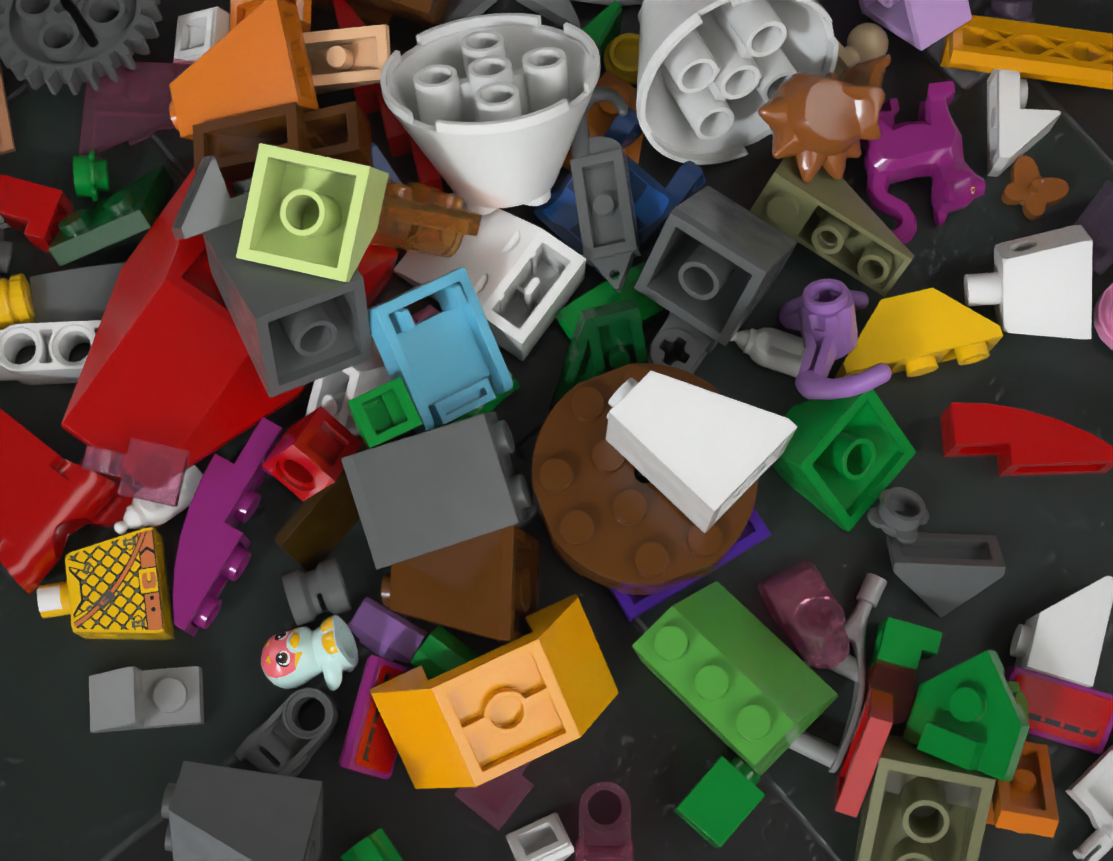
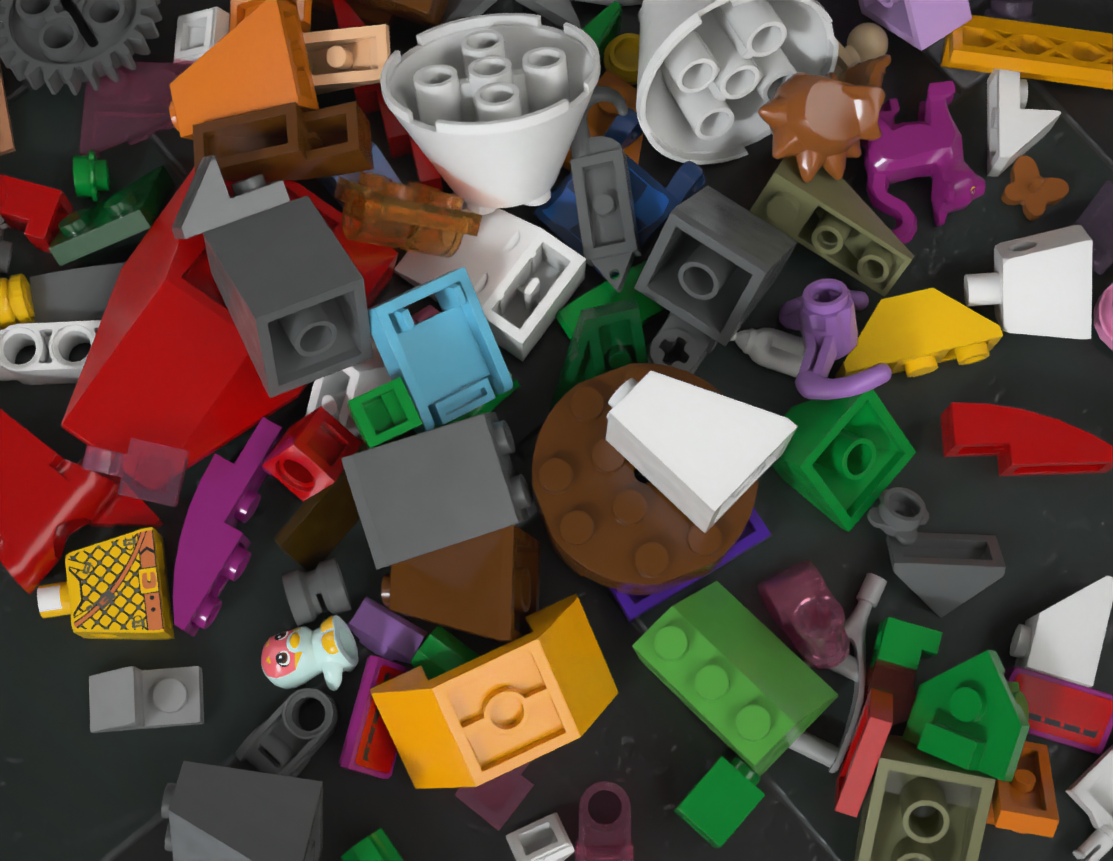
(148, 513): white piece -> none
(310, 212): yellowish green slope -> none

